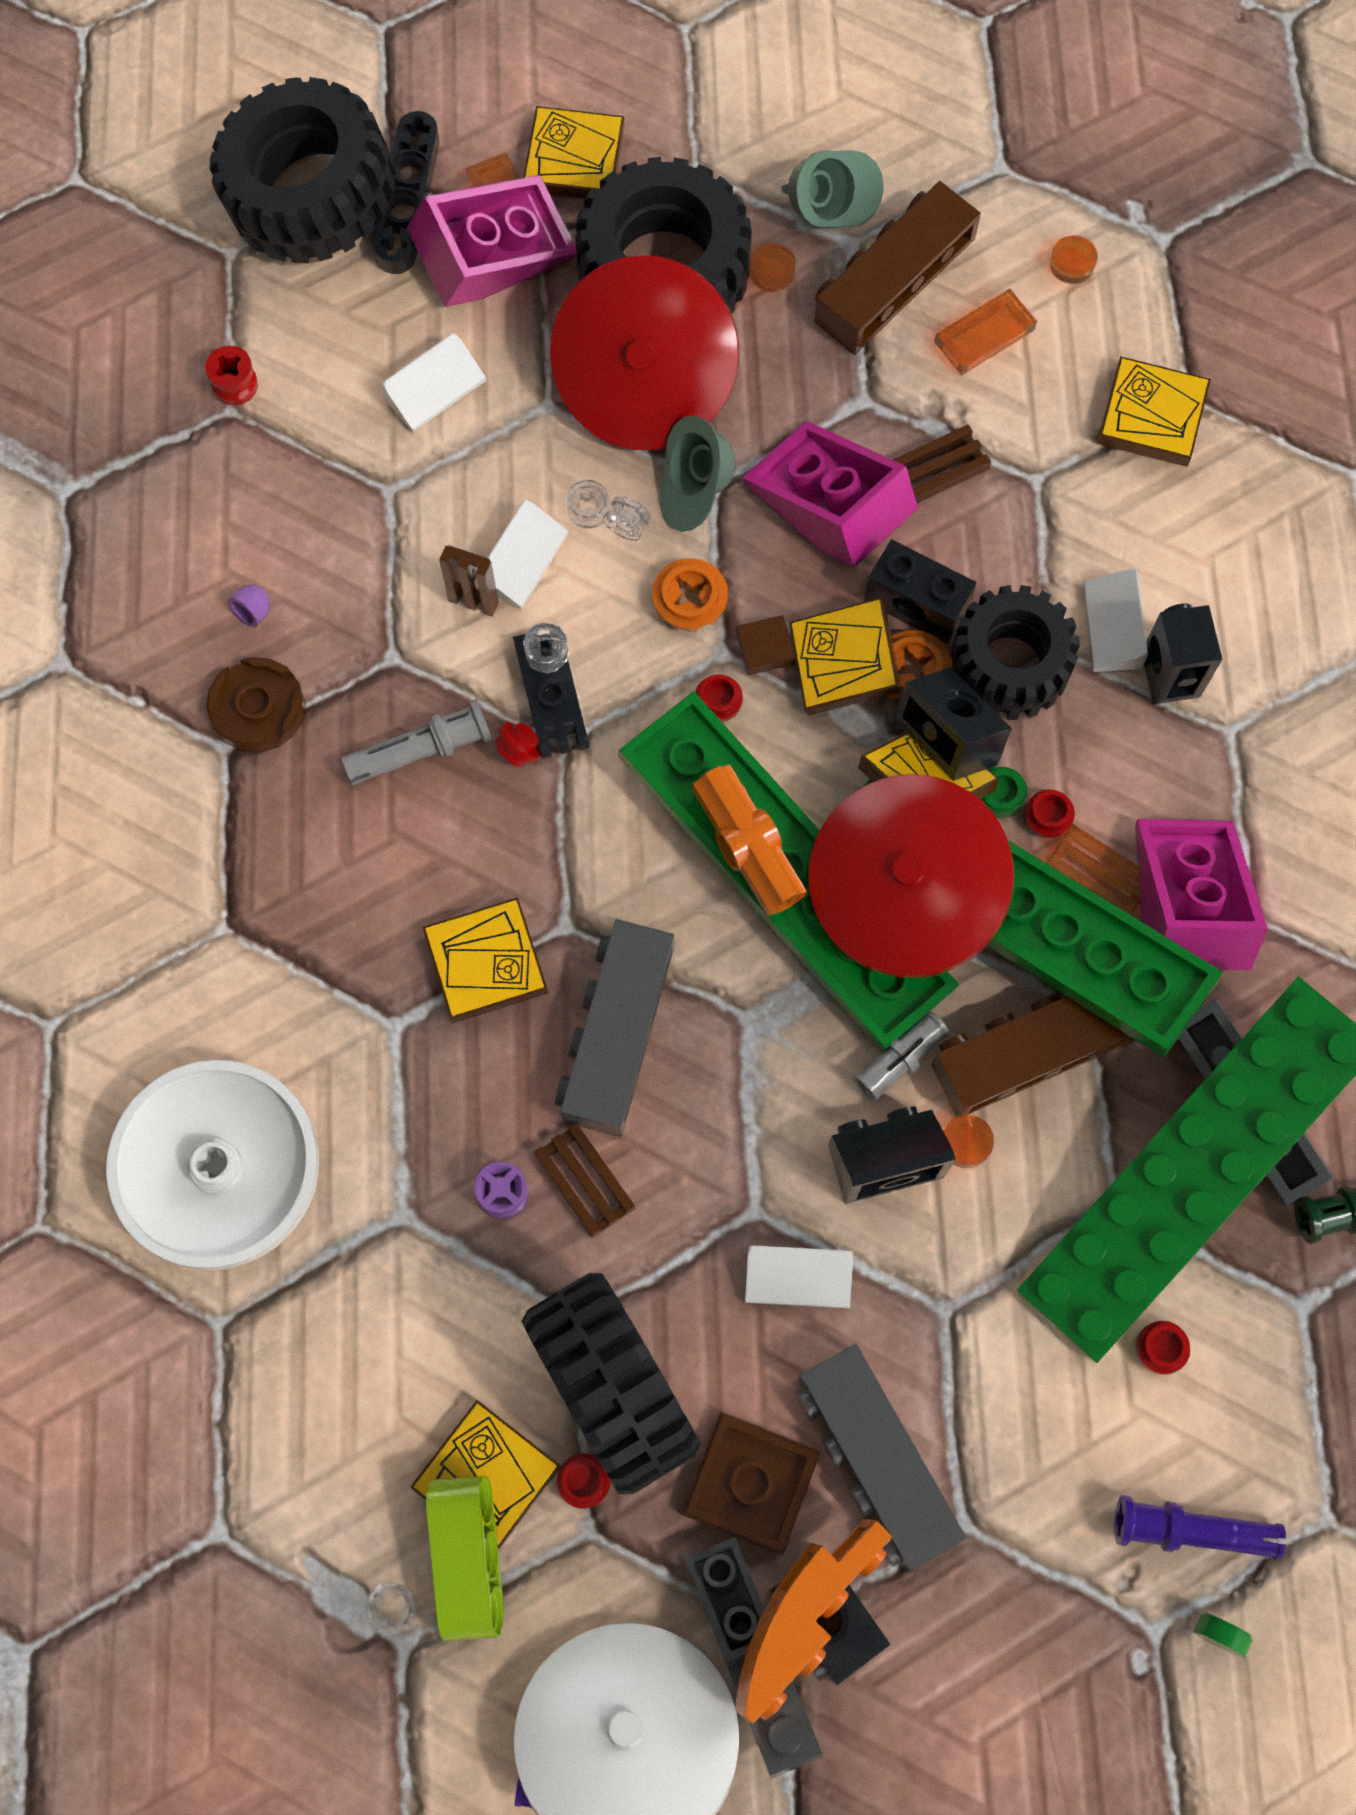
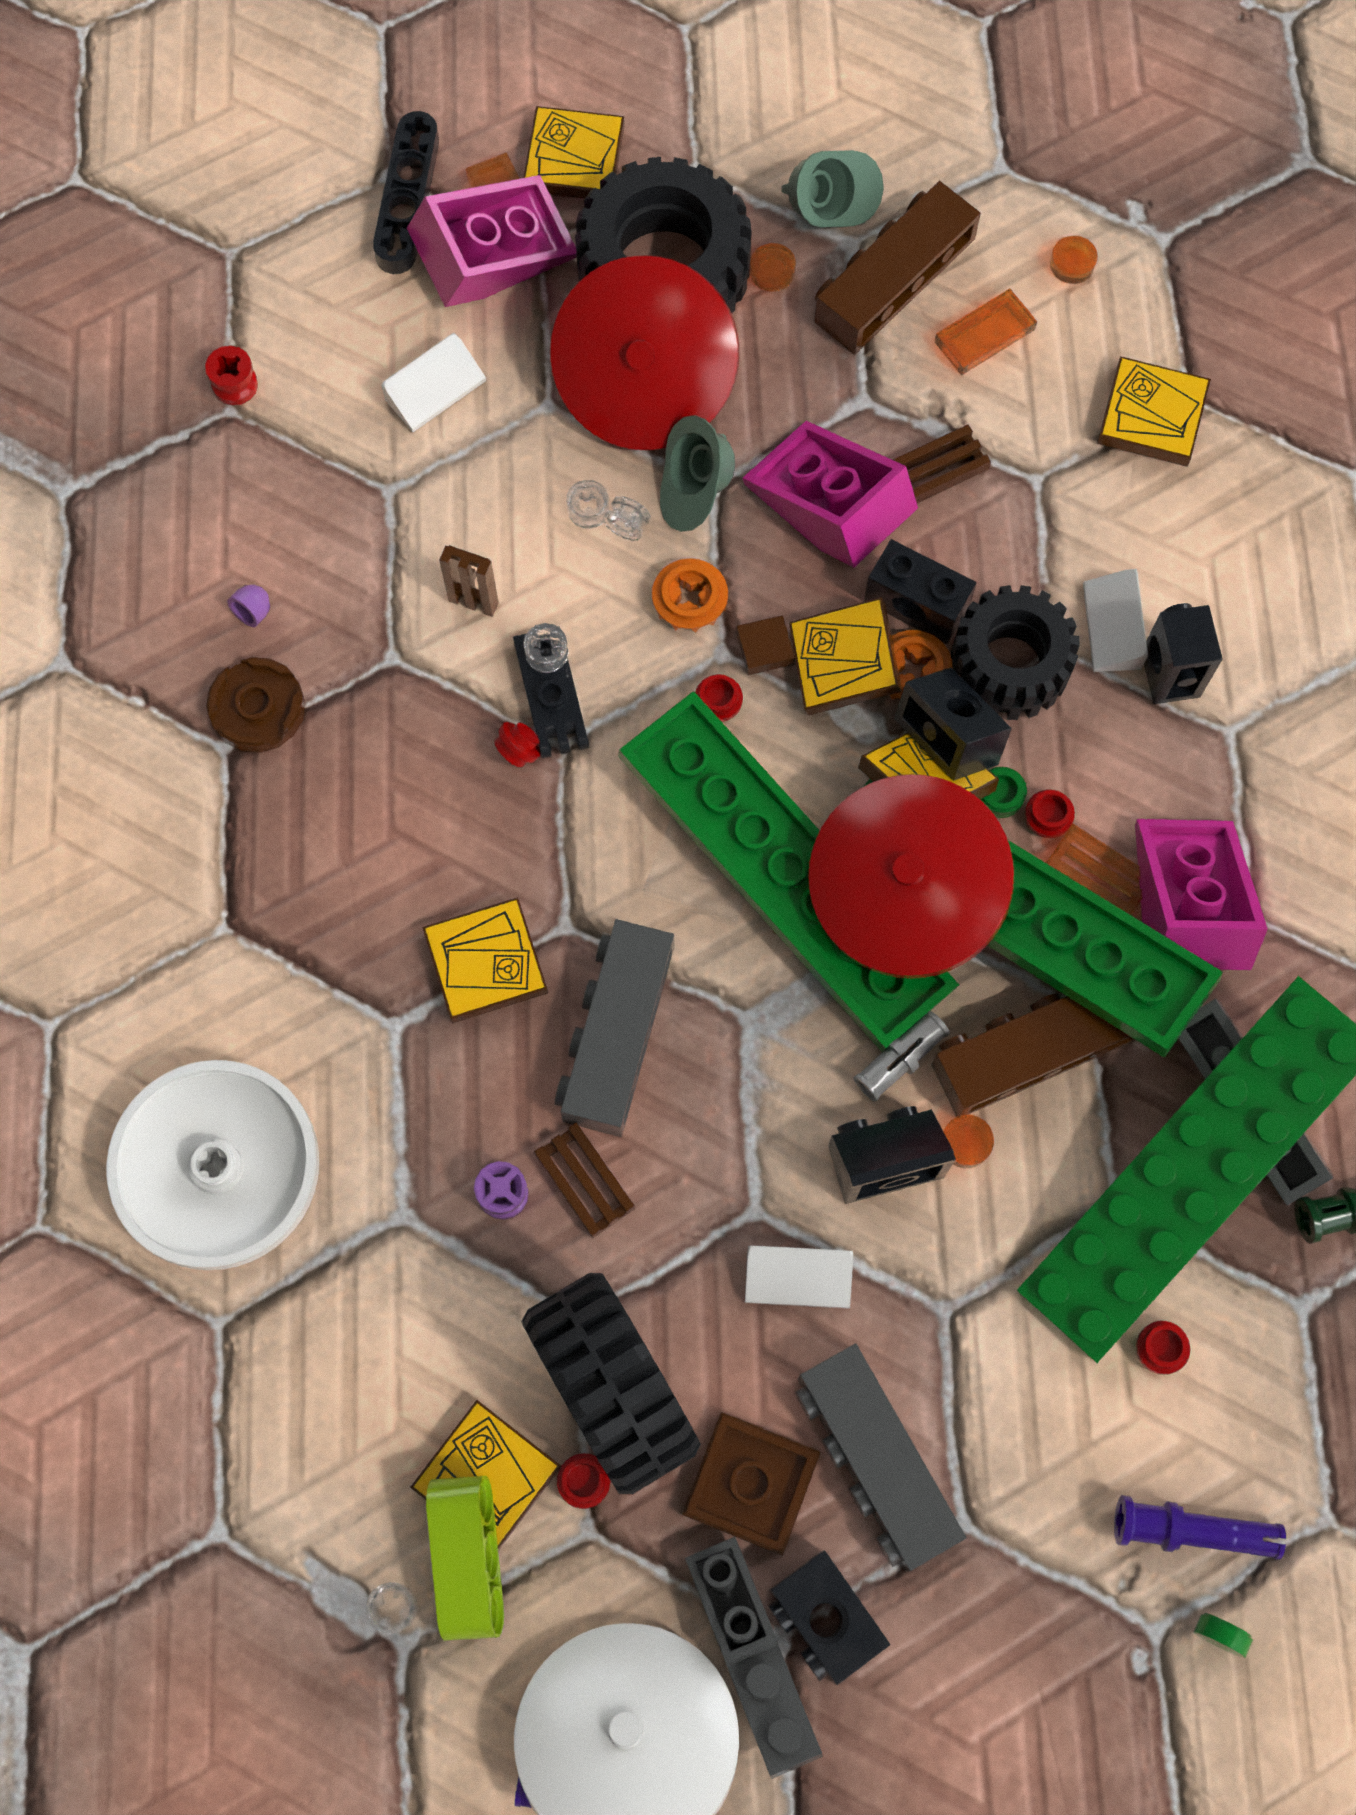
(287, 126): black tyre -> none
(439, 736): light grey pin -> none
(525, 553): white slope -> none
(748, 840): orange piece -> none
(787, 1633): orange slope -> none

